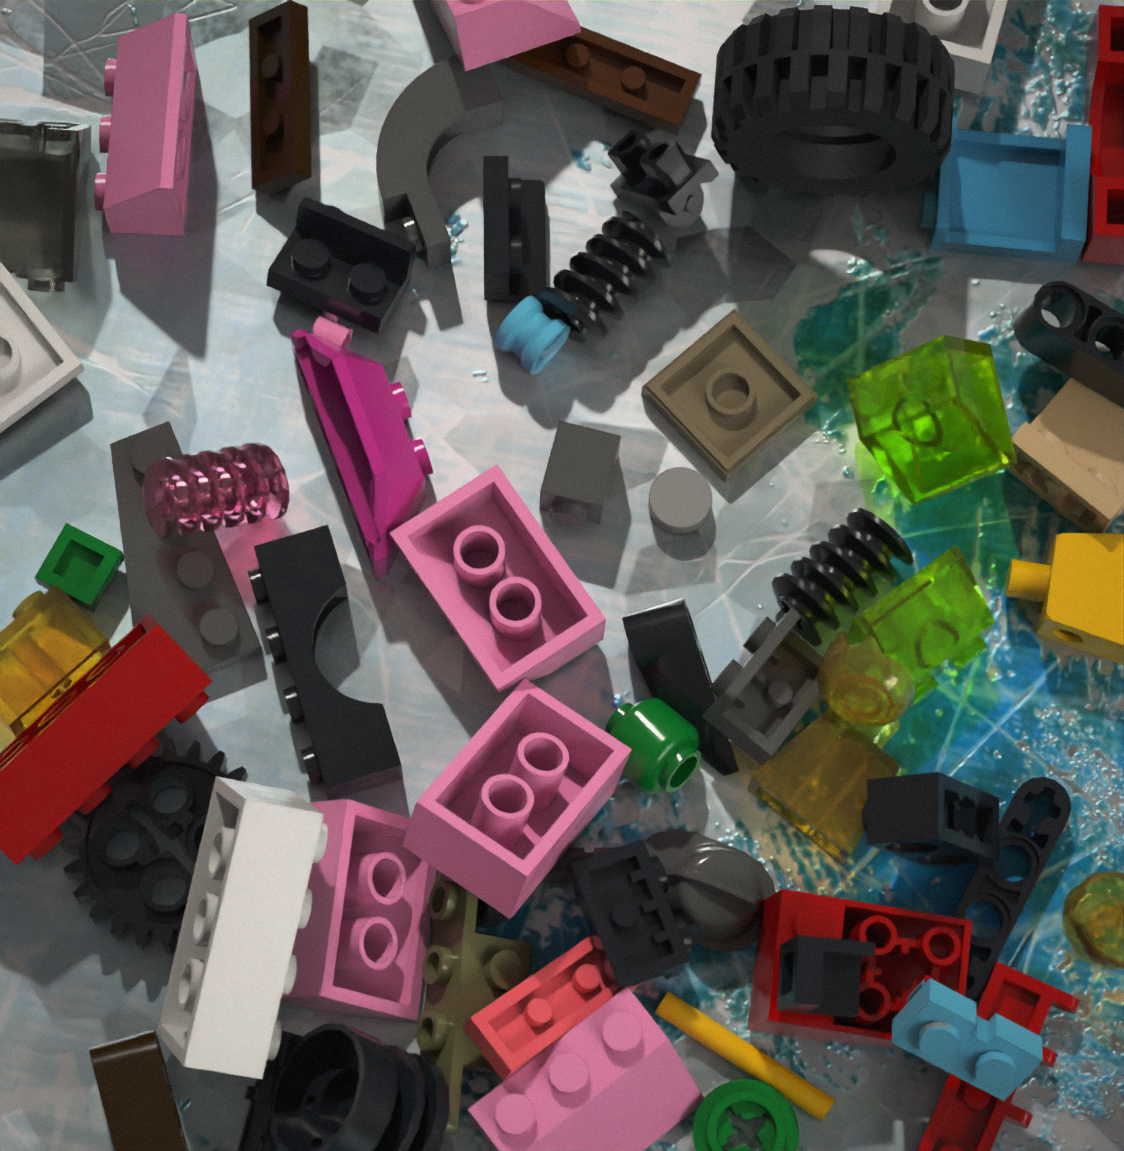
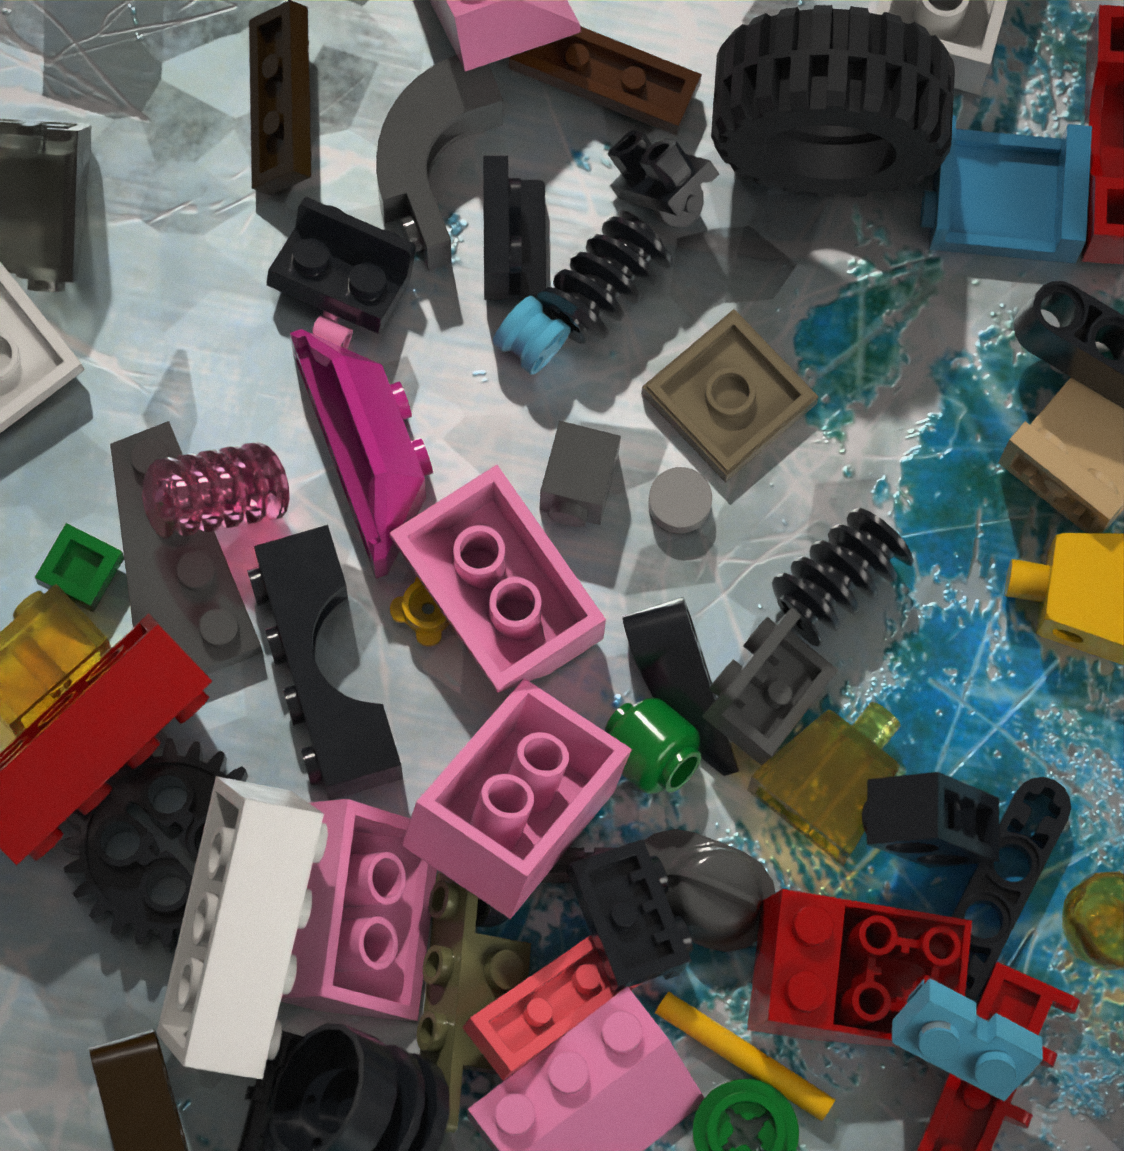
(148, 129): bright pink slope -> none
(408, 610): none -> yellow plate
(821, 975): black panel -> none
(863, 683): clear yellow hair -> none
(930, 621): clear neon green slope -> none
(934, 417): clear neon green slope -> none

